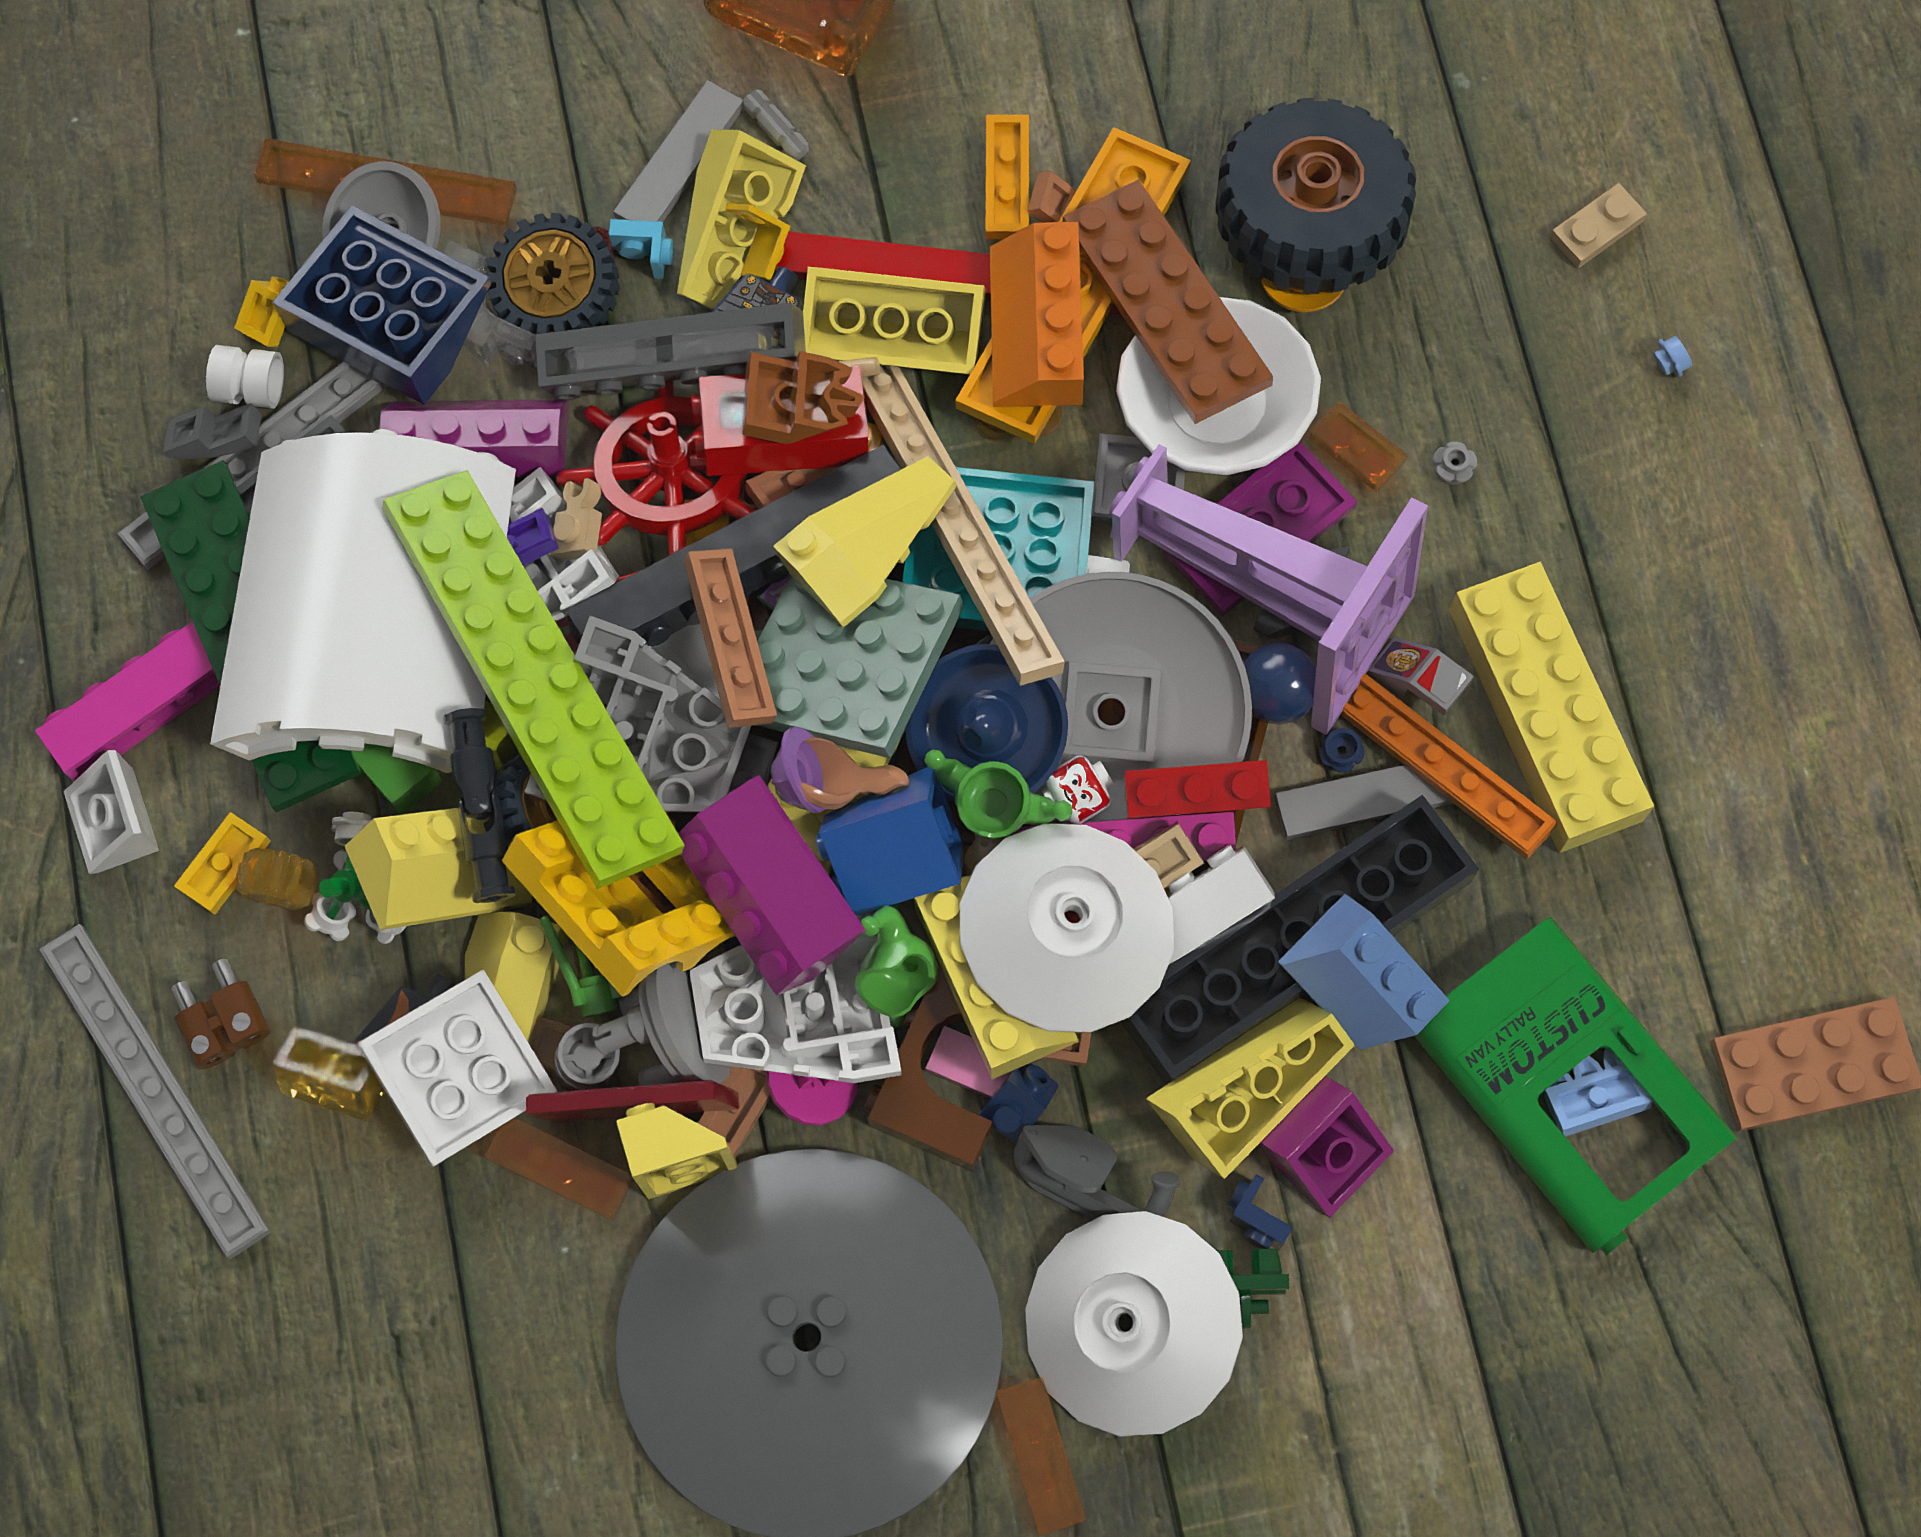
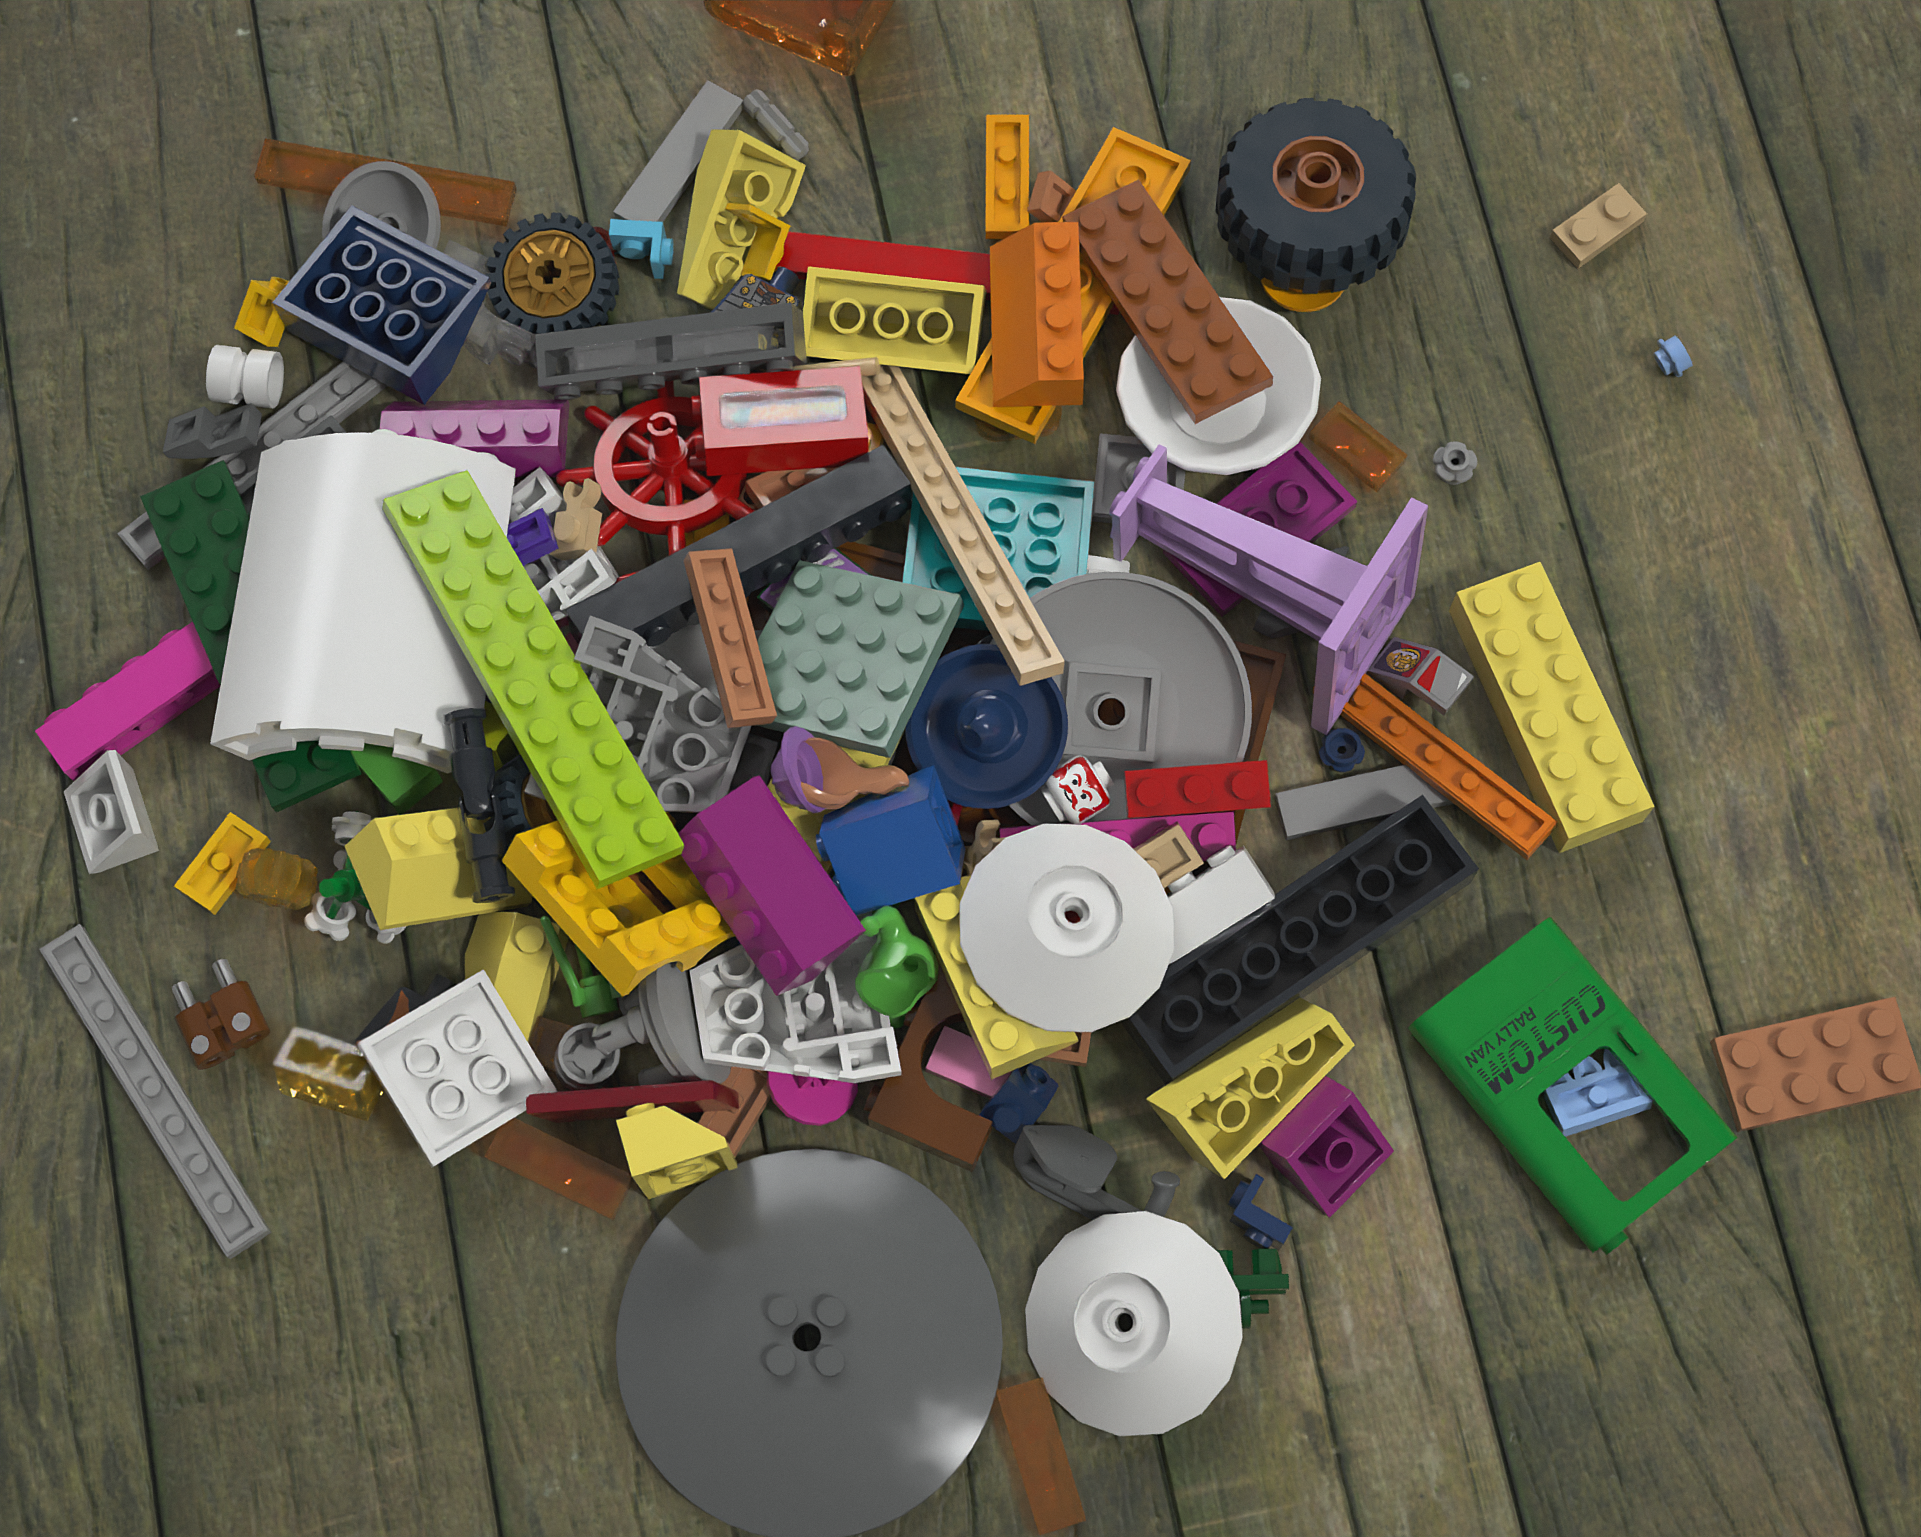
(796, 398): dark orange plate -> none
(856, 542): light yellow wedge -> none
(994, 797): bright green piece -> none
(1280, 683): dark blue piece -> none
(1363, 976): medium blue slope -> none

